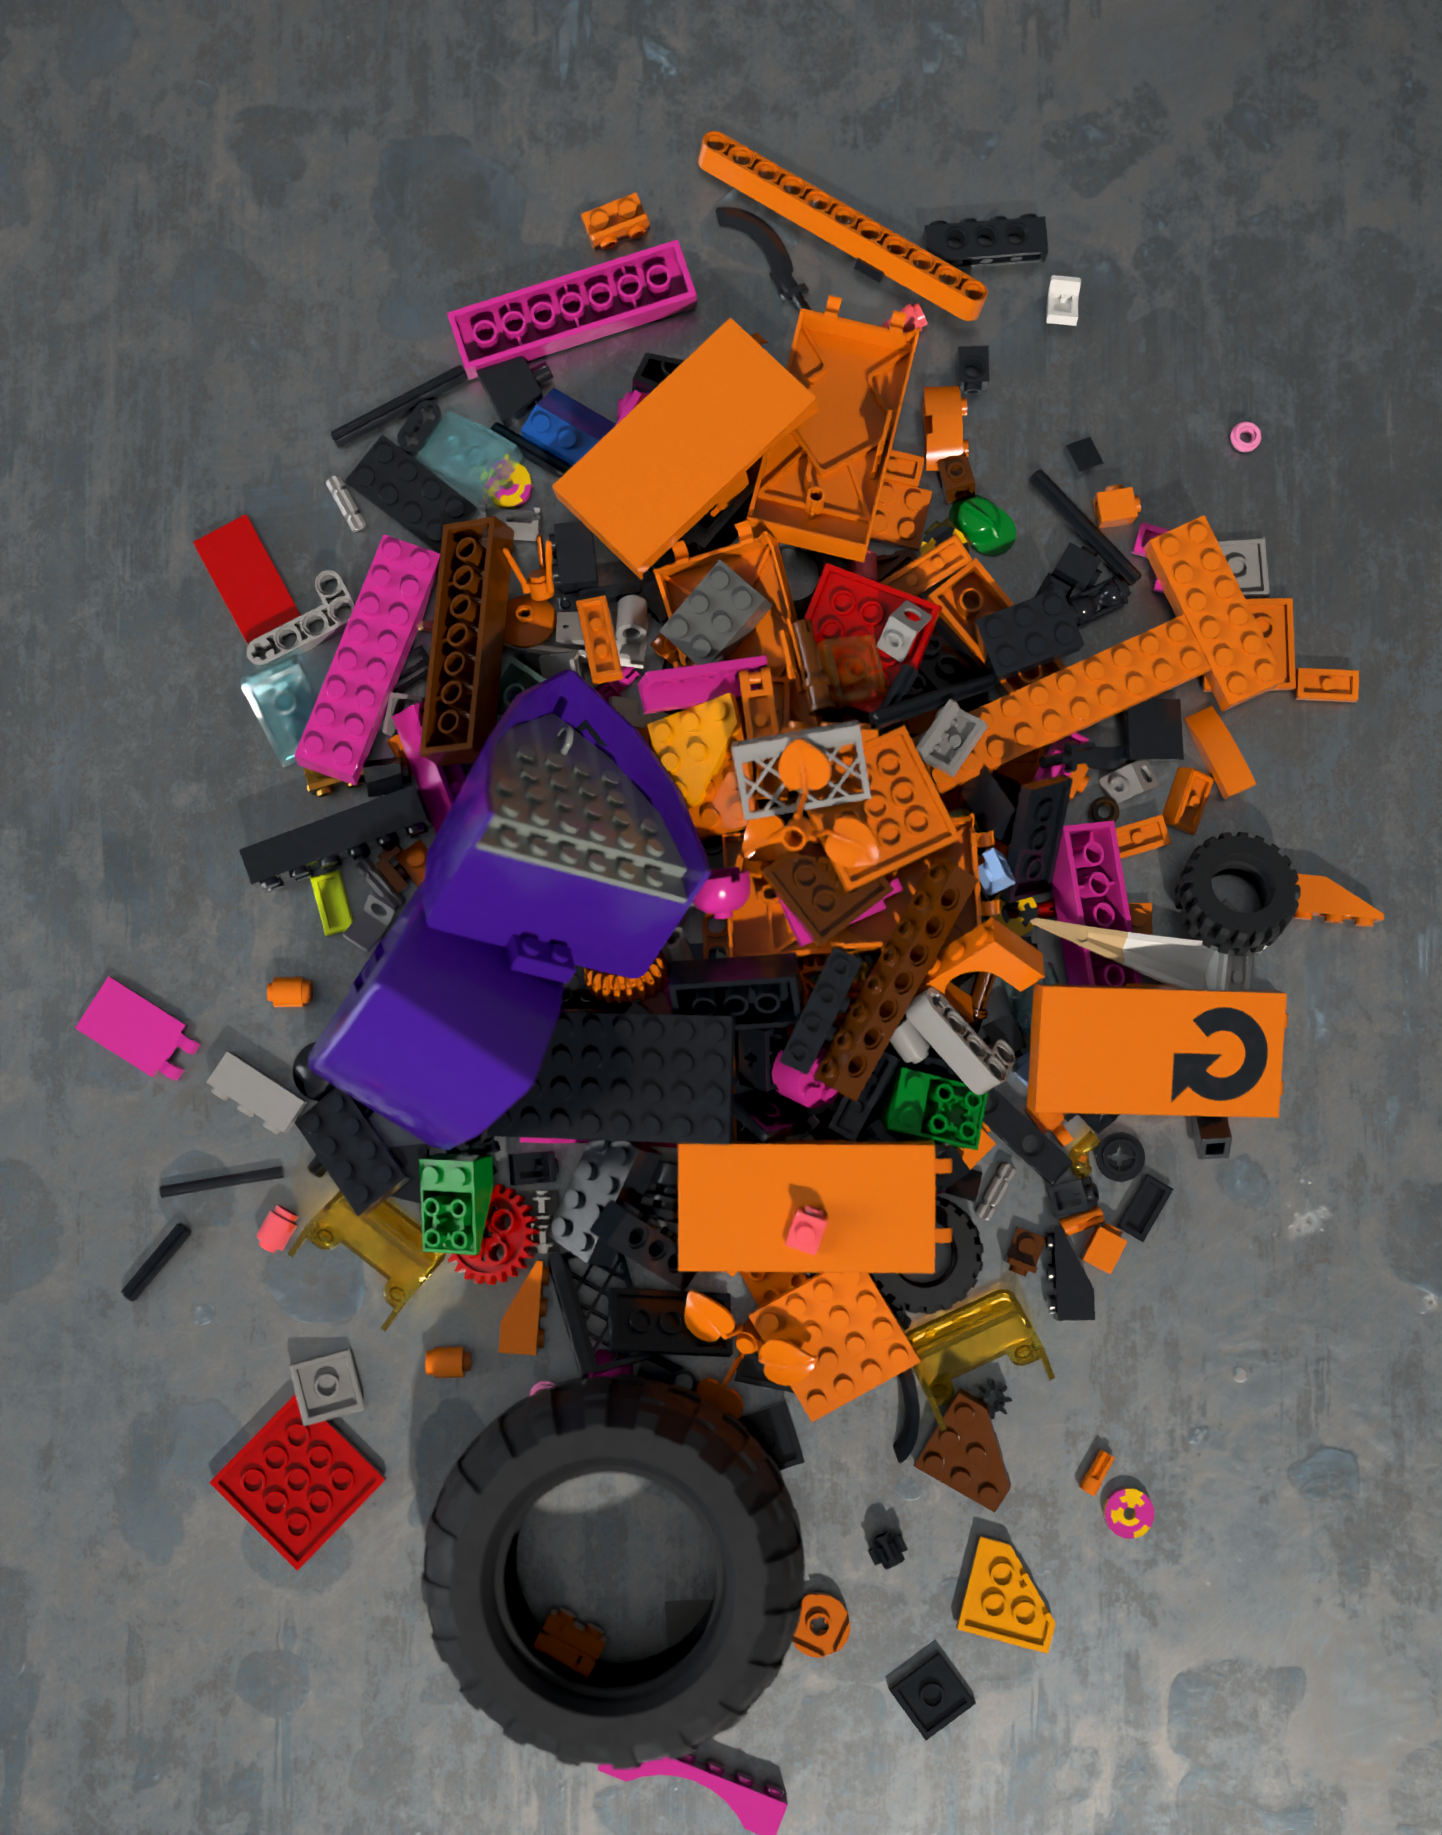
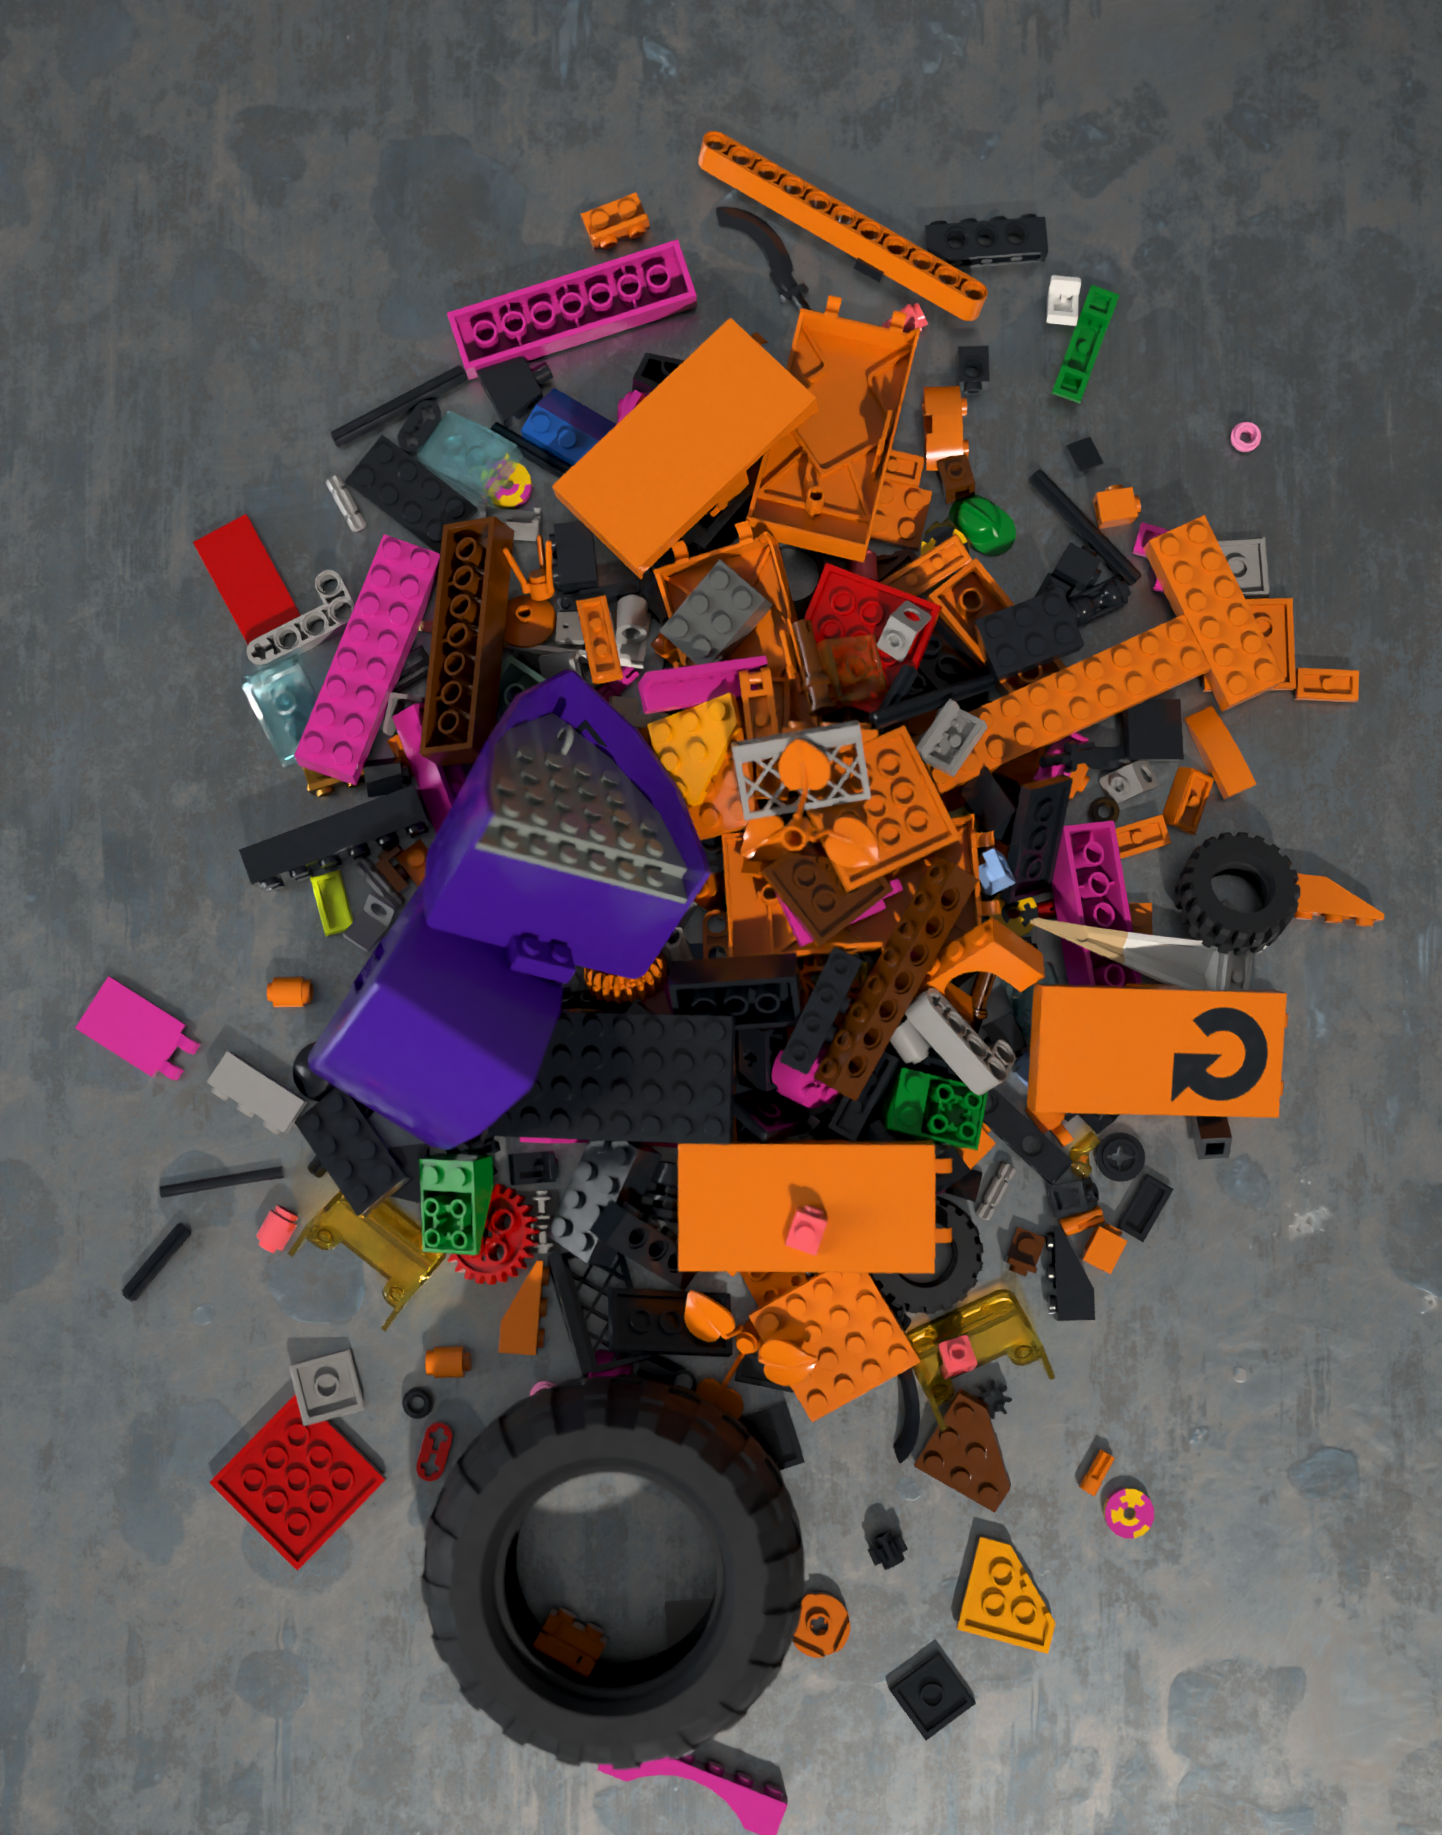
(410, 1409): none -> black plate
(427, 1450): none -> red beam
(724, 892): dark pink cylinder -> none
(957, 1357): none -> coral bracket
(1085, 344): none -> green slope

